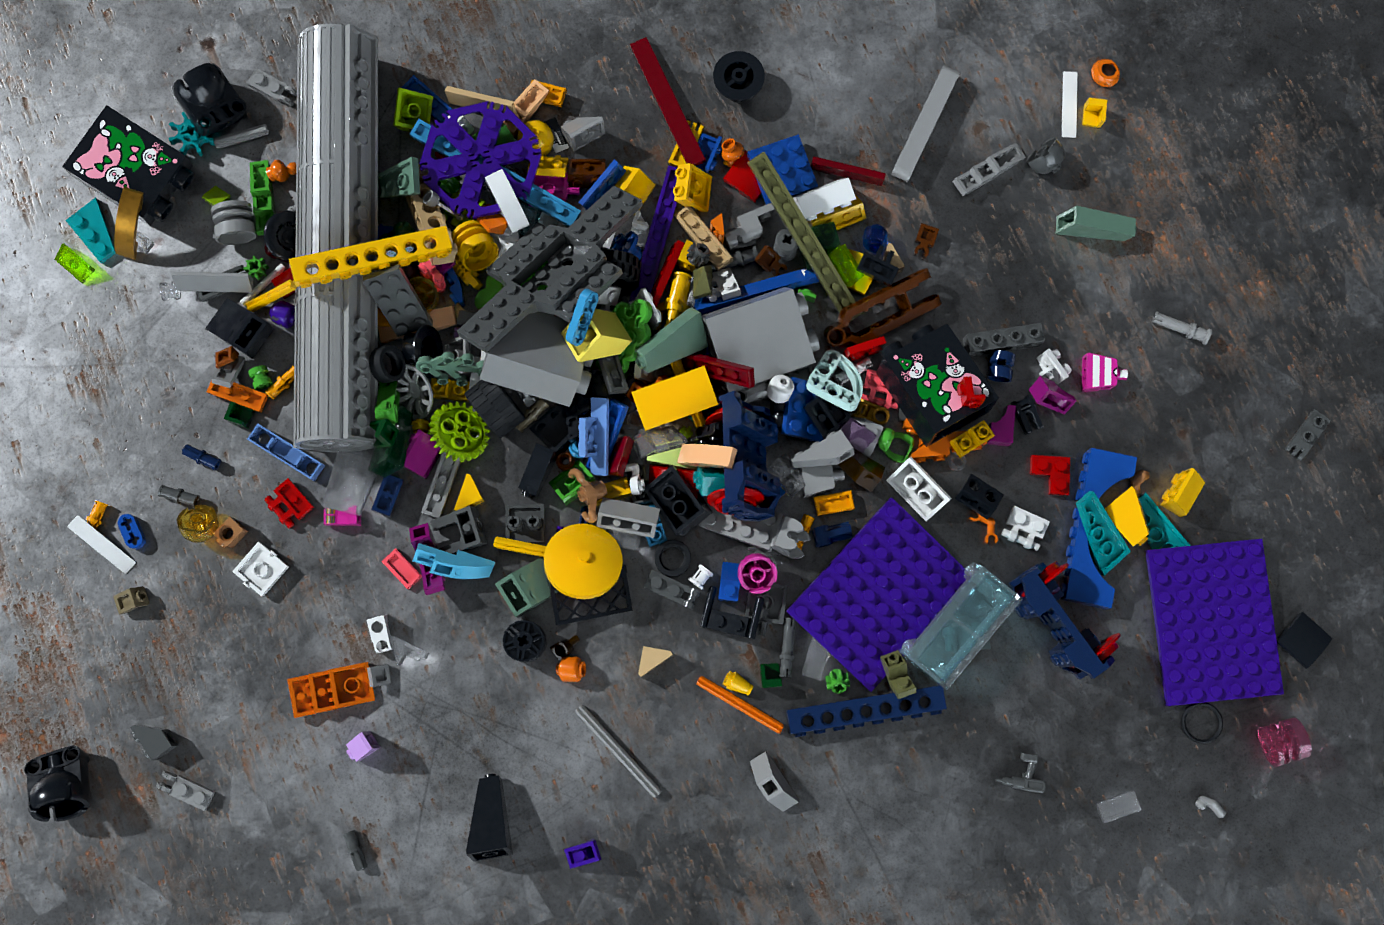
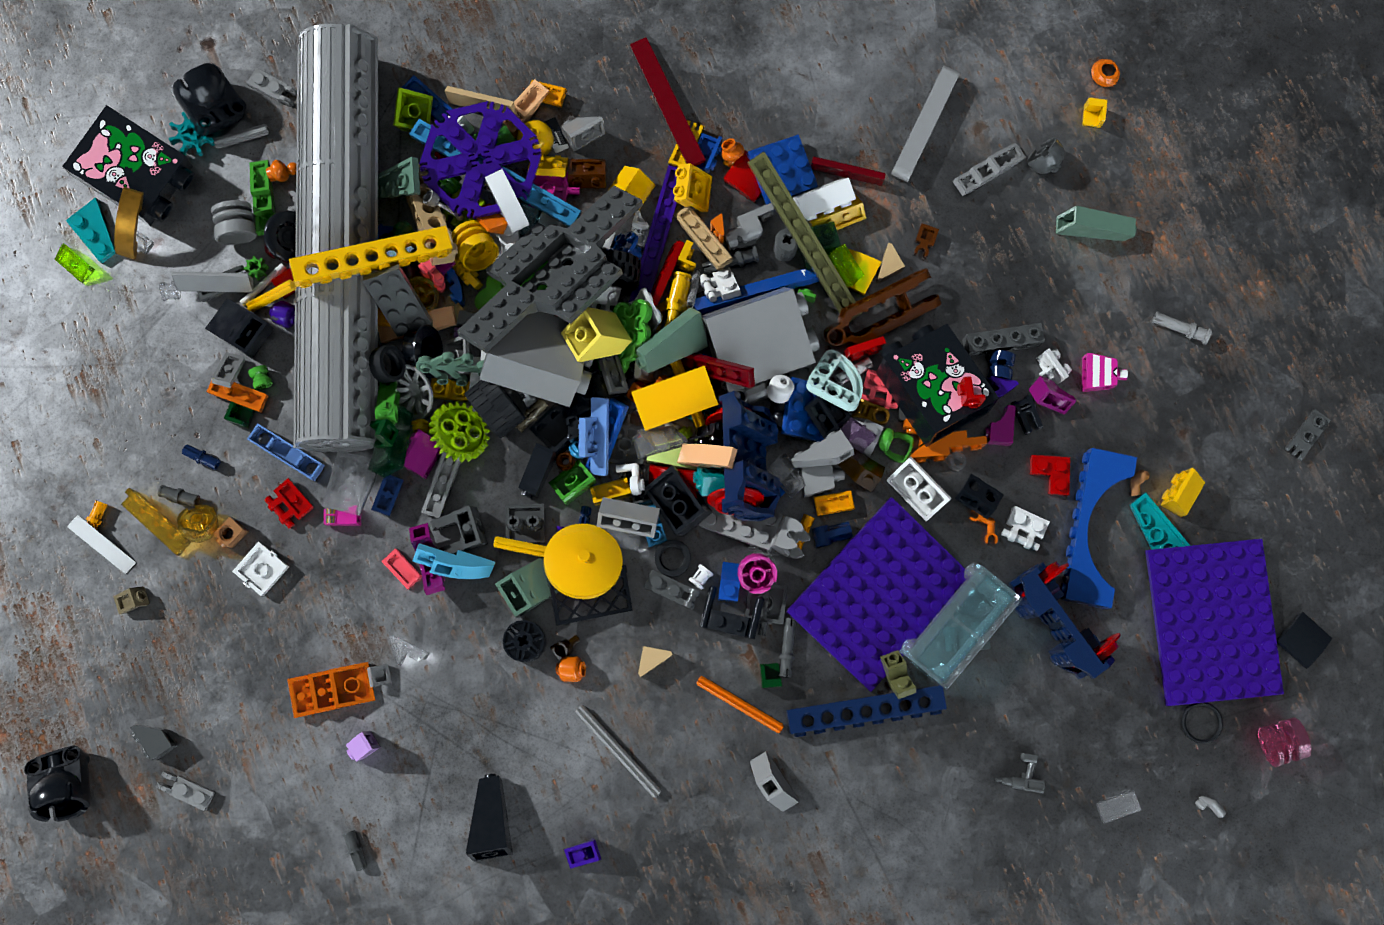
(135, 529): blue beam -> none
(155, 521): none -> clear yellow fence
(216, 195): lime slope -> none
(226, 356): dark orange slope -> none
(282, 382): light orange pin -> none
(380, 633): white leg -> none
(469, 494): yellow slope -> none
(586, 299): dark azure beam -> none
(589, 494): medium nougat piece -> none
(603, 184): blue tile -> none
(620, 456): dark red slope -> none
(698, 254): dark grey gear -> none
(702, 282): olive slope -> none
(737, 683): yellow cone -> none
(738, 76): black piece -> none
(769, 259): reddish brown plate -> none
(814, 660): clear tile -> none
(837, 681): bright green gear -> none
(874, 237): clear blue head -> none
(877, 268): black hinge -> none
(972, 438): yellow slope -> none
(1002, 386): none -> dark purple slope
(1069, 104): white sticker -> none
(1104, 538): teal wing -> none
(1129, 517): yellow slope -> none

